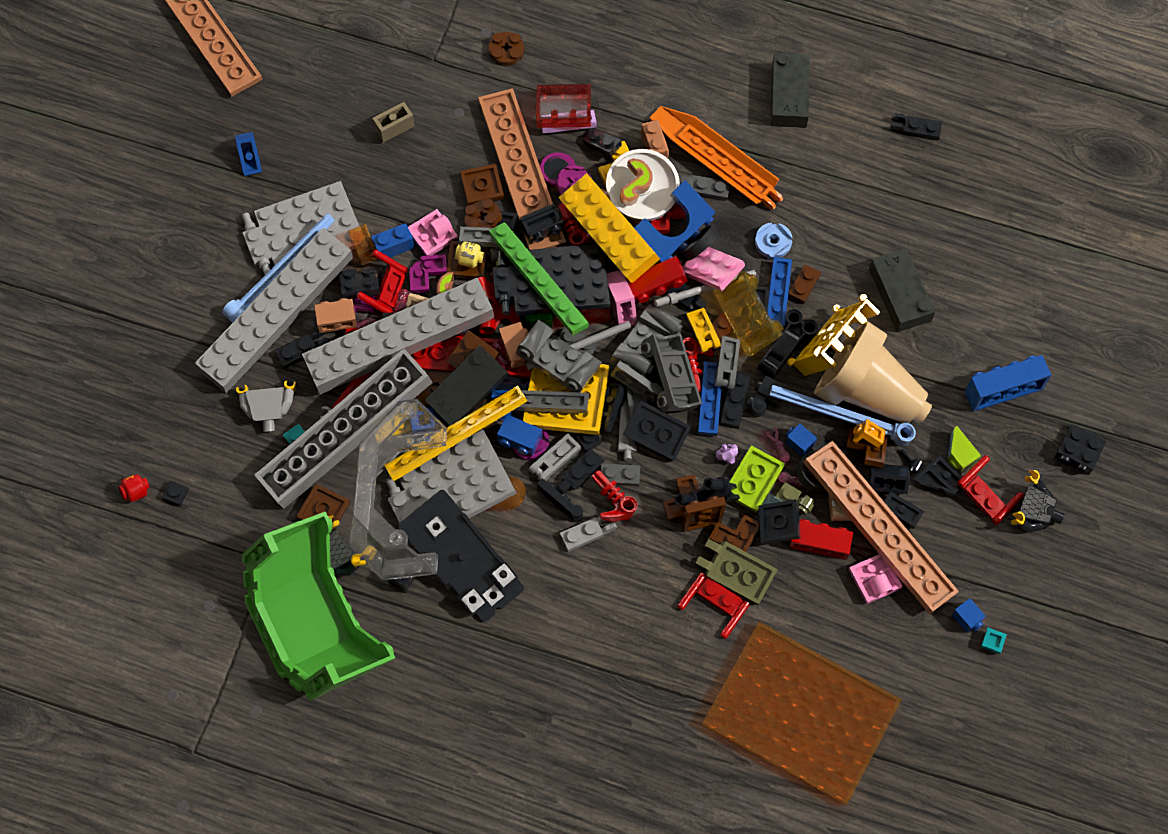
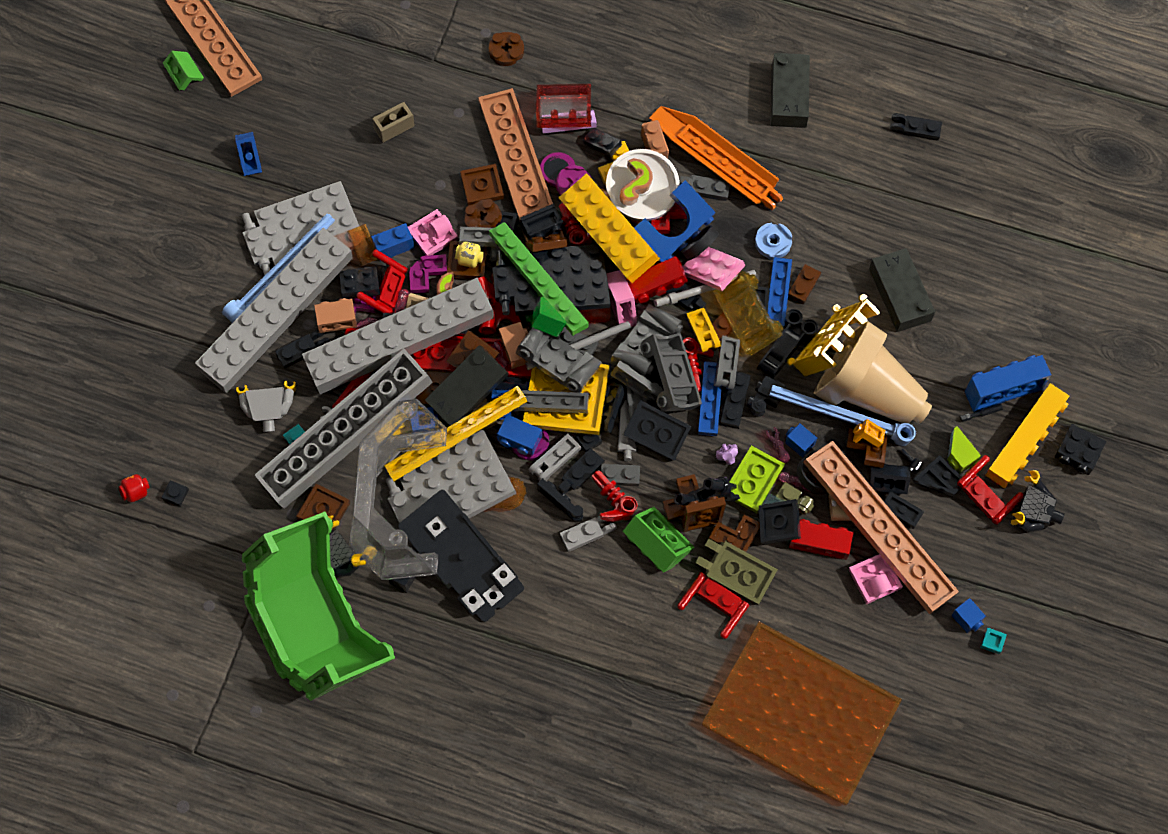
(182, 69): none -> bright green panel
(539, 244): none -> reddish brown plate
(547, 318): none -> green slope
(658, 539): none -> bright green slope
(982, 412): none -> black piece
(1027, 435): none -> yellow brick

